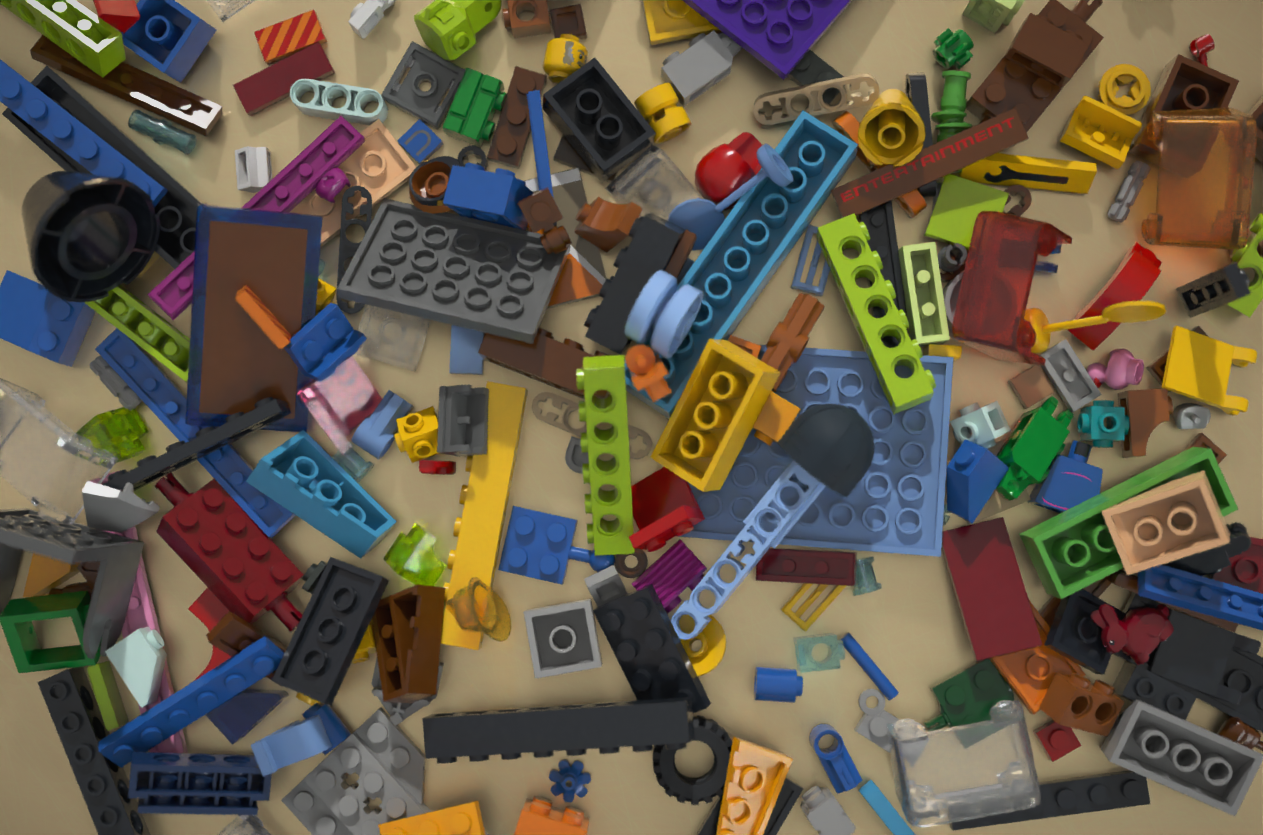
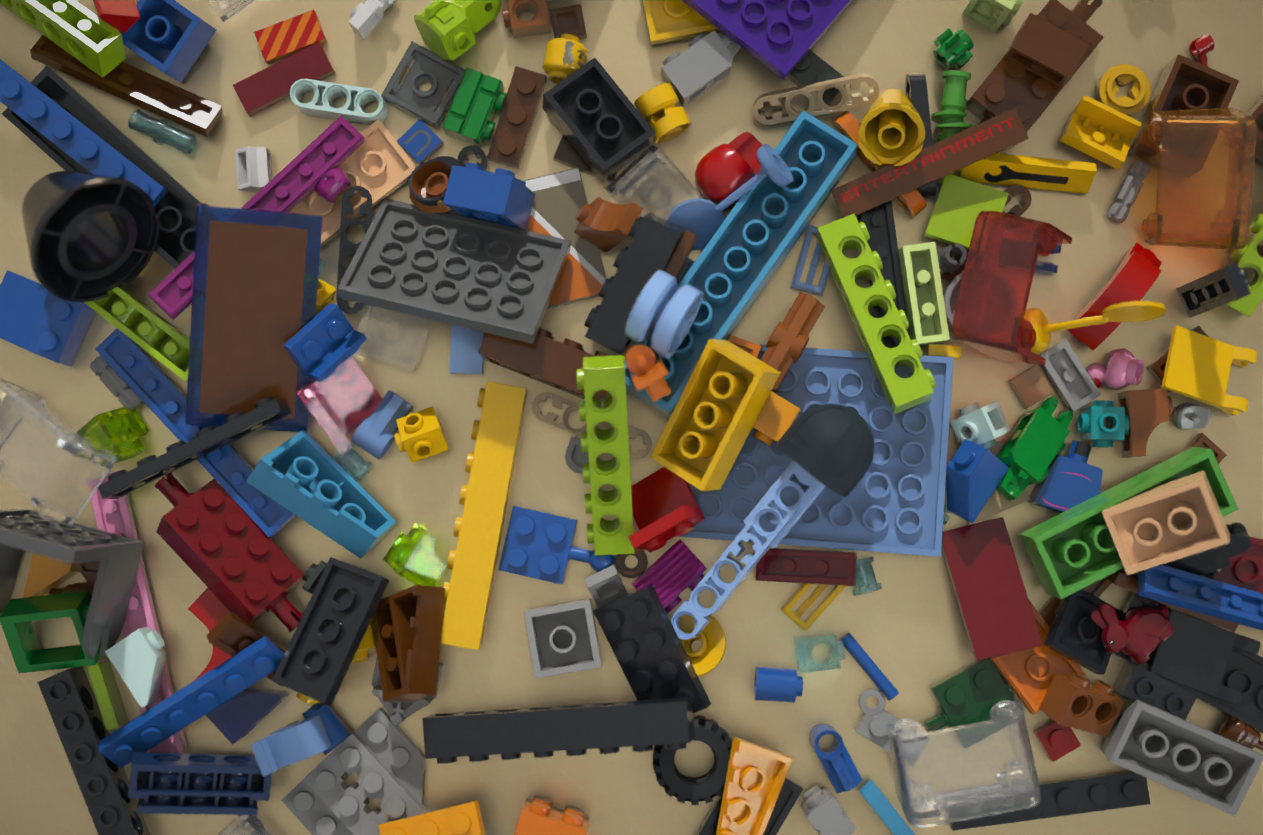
(115, 509): light grey slope -> none
(263, 317): orange tile -> none
(437, 467): red tile -> none
(462, 420): dark grey hinge -> none
(480, 610): clear yellow piece -> none
(539, 141): blue tile -> none
(541, 213): reddish brown plate -> none
(570, 773): blue plant -> none

